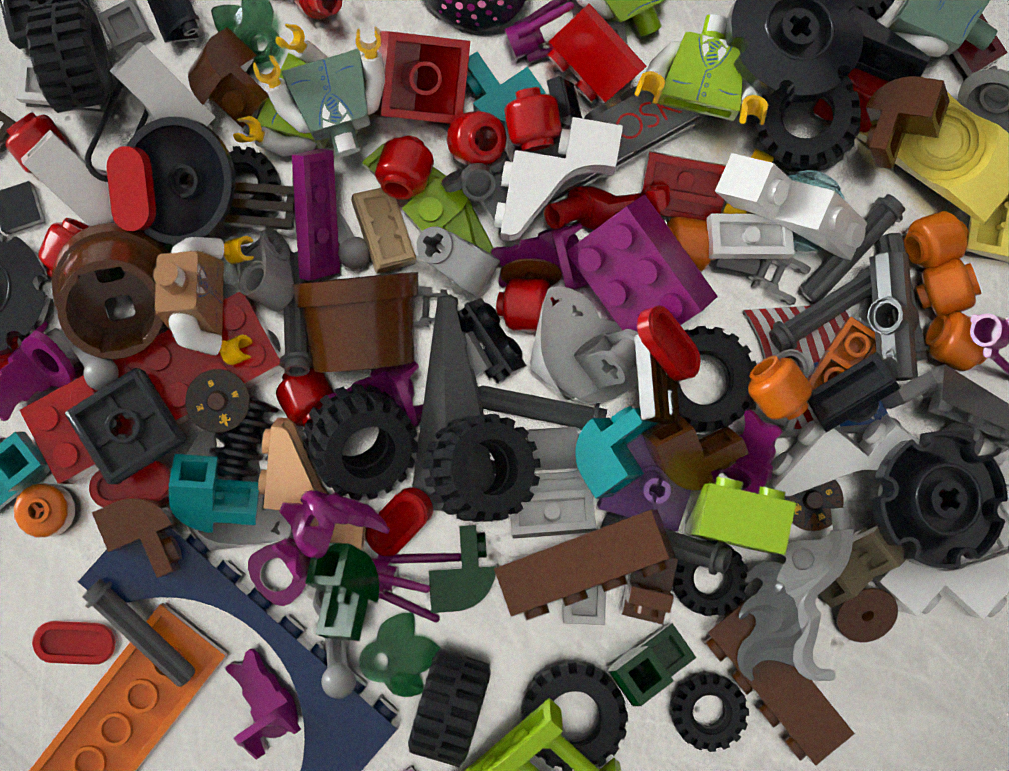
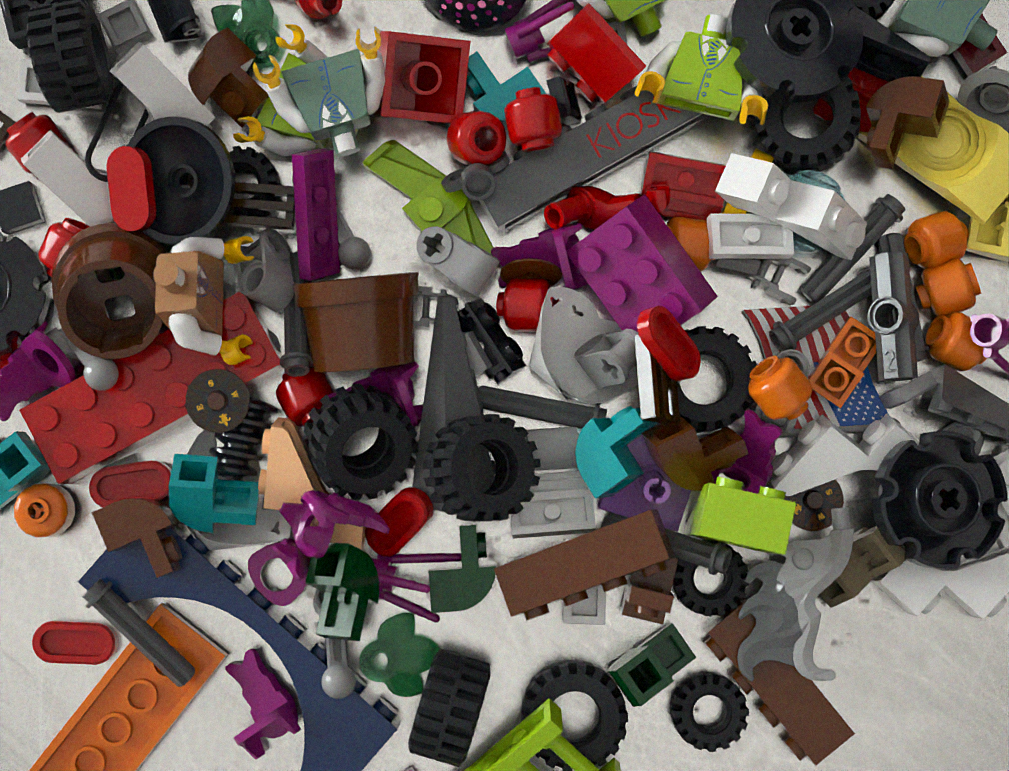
(98, 422): black brick -> none
(383, 230): tan plate -> none
(404, 167): red head -> none
(537, 177): white arch -> none
(853, 393): black tile -> none
(867, 615): reddish brown piece -> none

